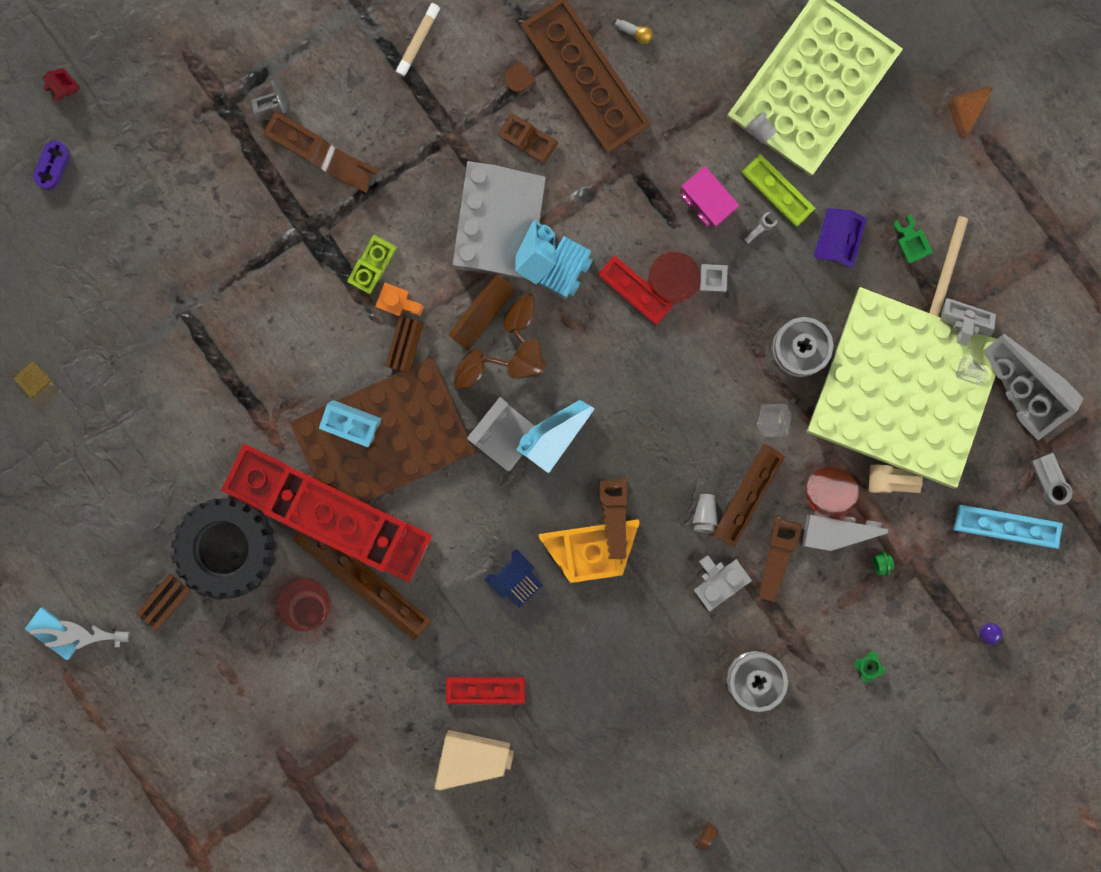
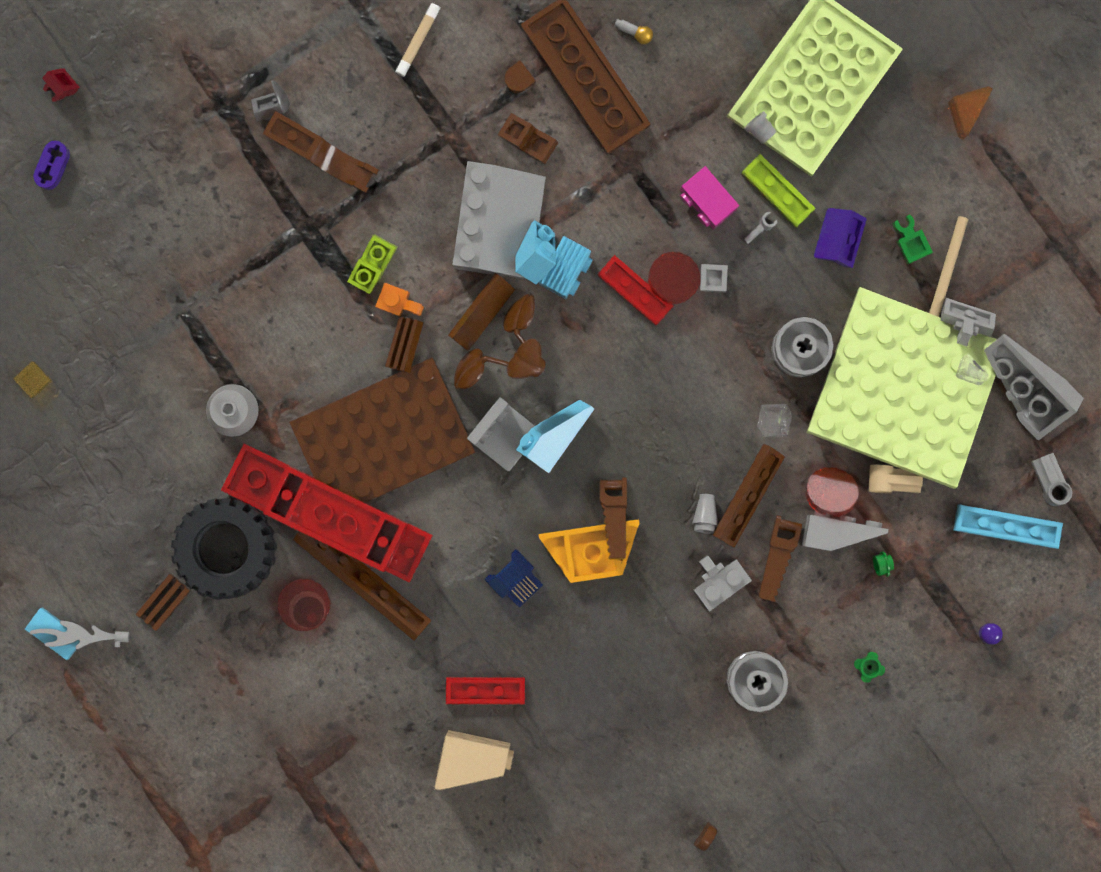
(232, 410): none -> light grey cone
(349, 423): medium azure hinge -> none

